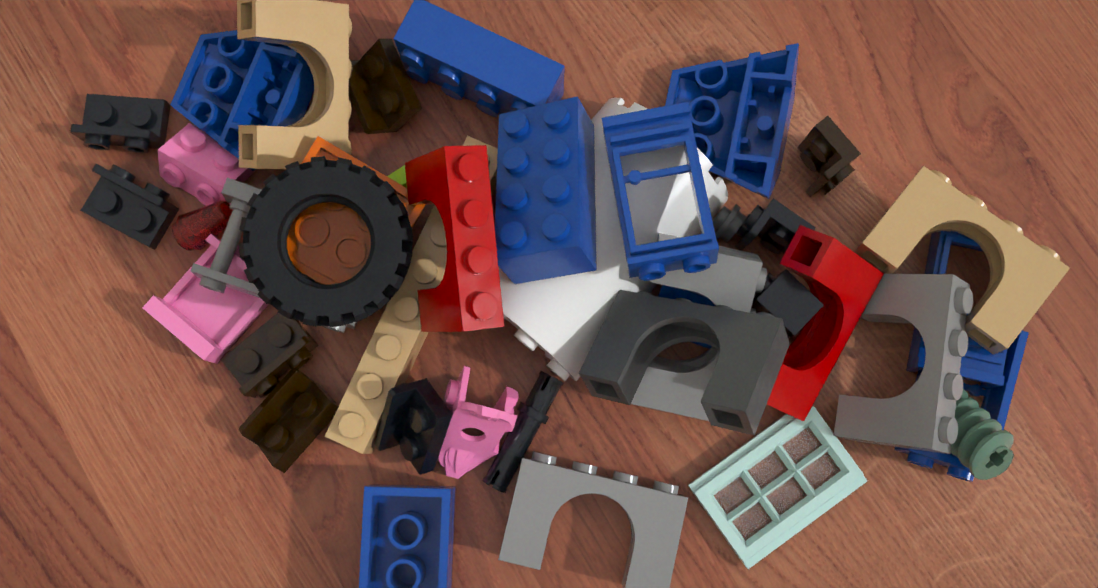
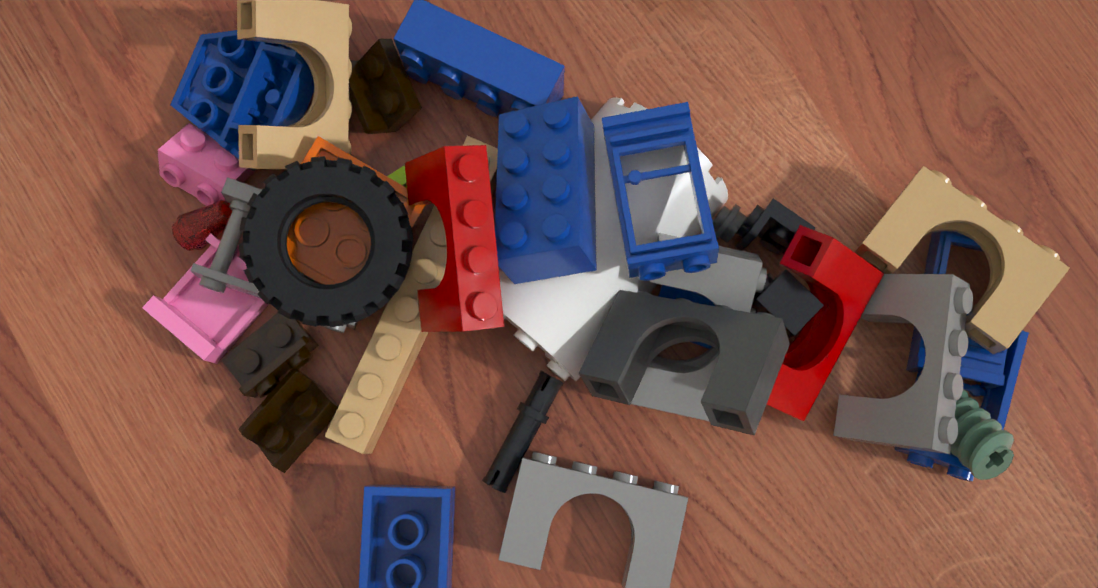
(123, 122): black bracket -> none
(128, 207): black bracket -> none
(416, 421): black bracket -> none
(465, 452): bright pink piece -> none
(741, 113): blue wedge -> none
(777, 485): light aqua piece -> none
(829, 153): dark brown bracket -> none

